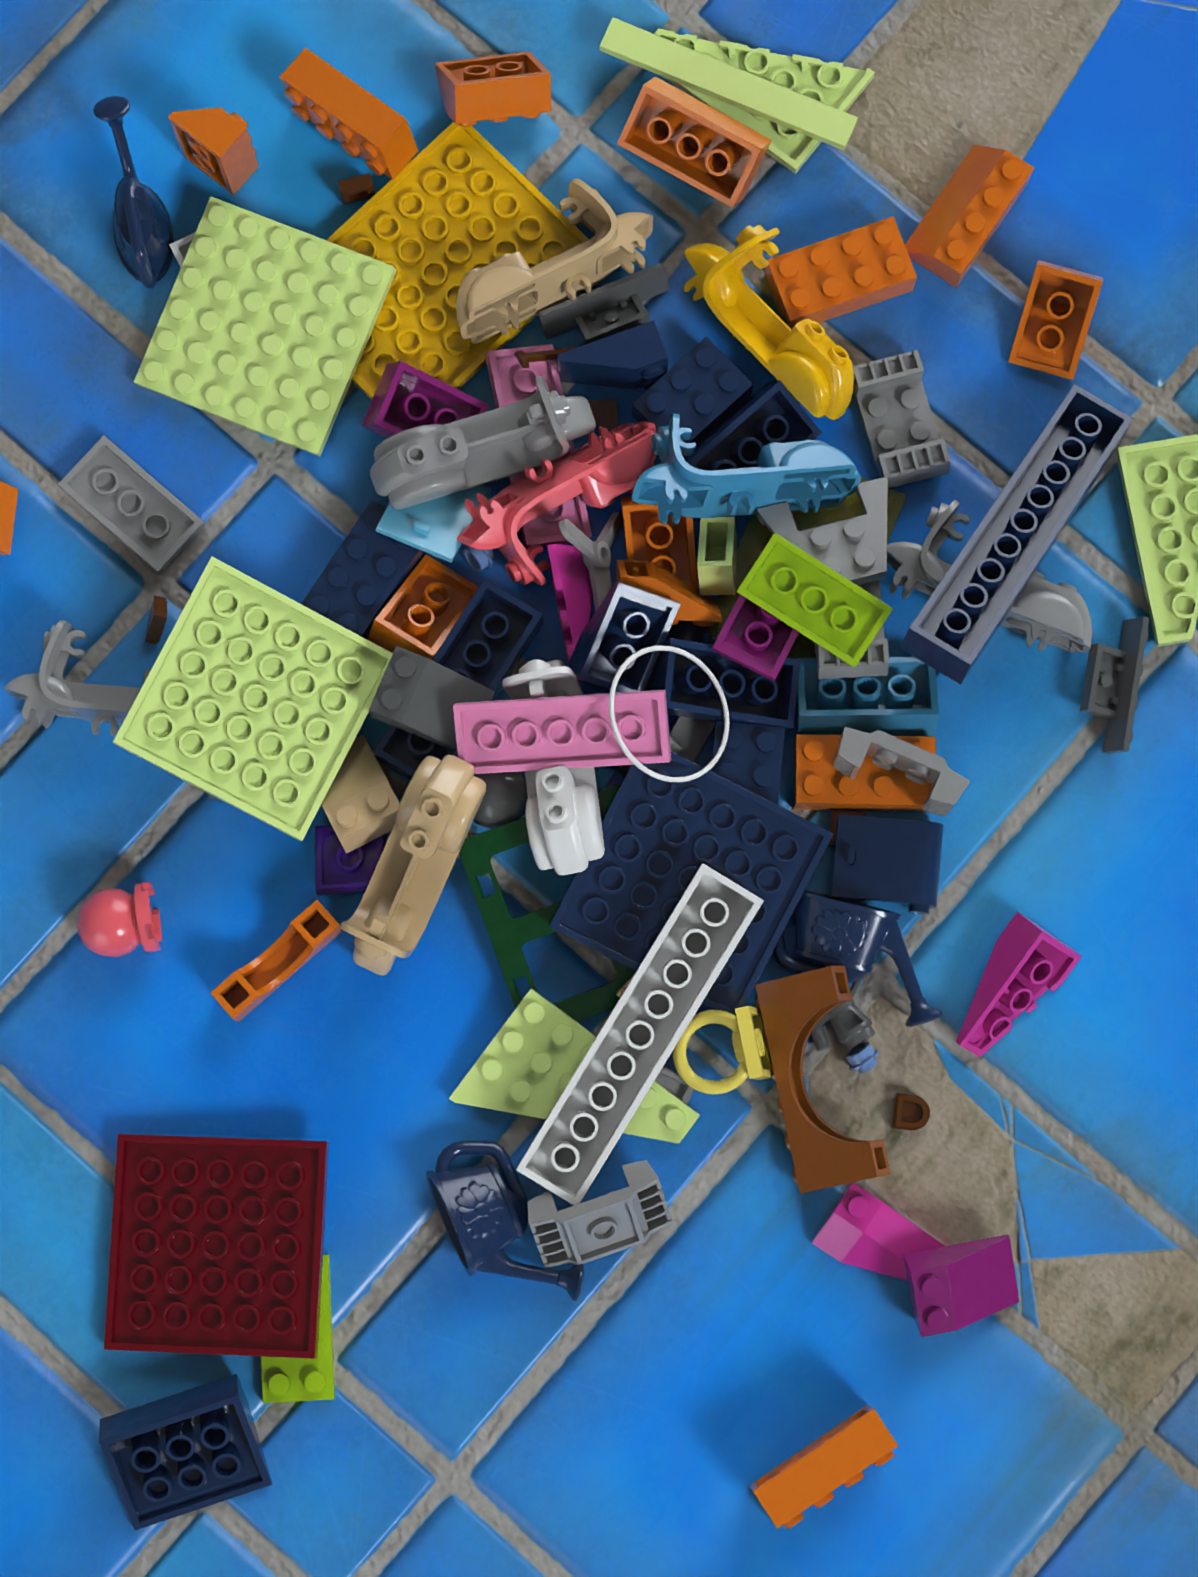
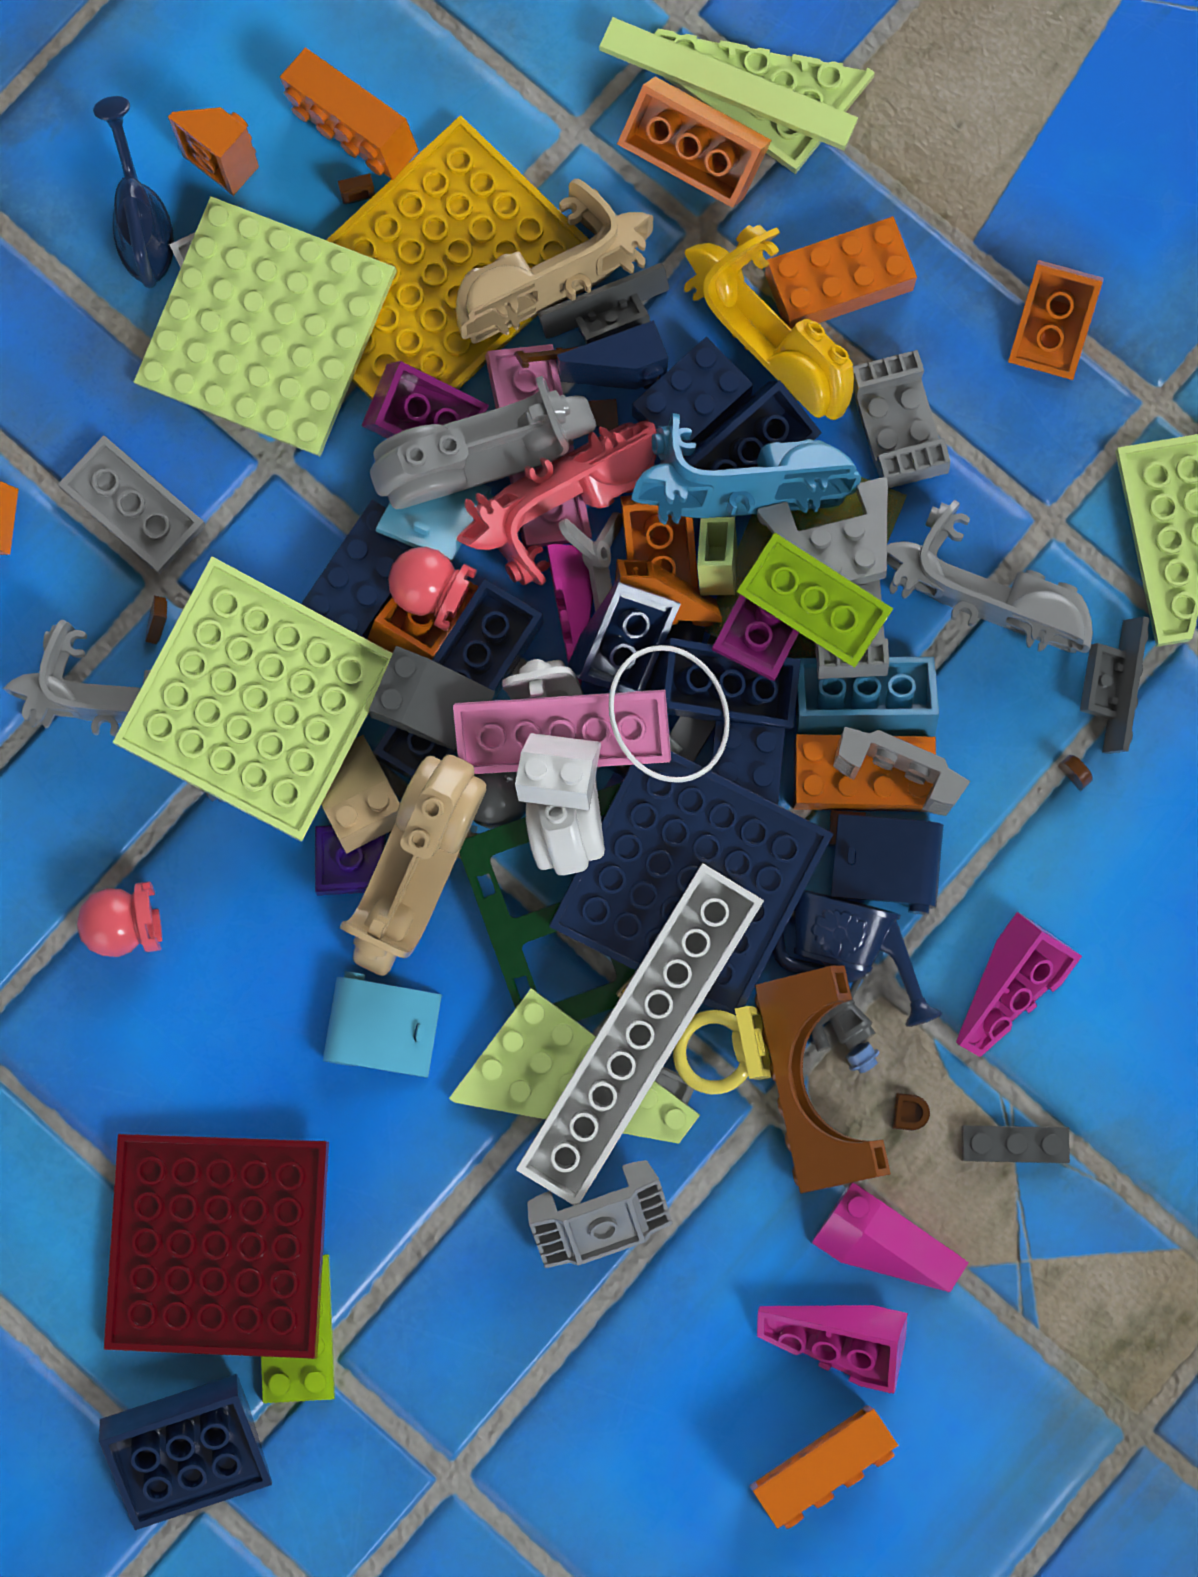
(267, 972): orange arch -> none
(377, 1025): none -> medium azure door
(427, 584): none -> coral tile
(478, 559): medium blue plate -> none
(487, 1216): dark blue piece -> none
(494, 88): orange slope -> none
(557, 771): none -> white slope
(850, 1338): none -> dark pink wedge
(960, 1283): magenta slope -> none
(968, 212): orange slope -> none
(1015, 1144): none -> dark grey plate
(1016, 534): dark blue brick -> none
(1076, 771): none -> reddish brown tile

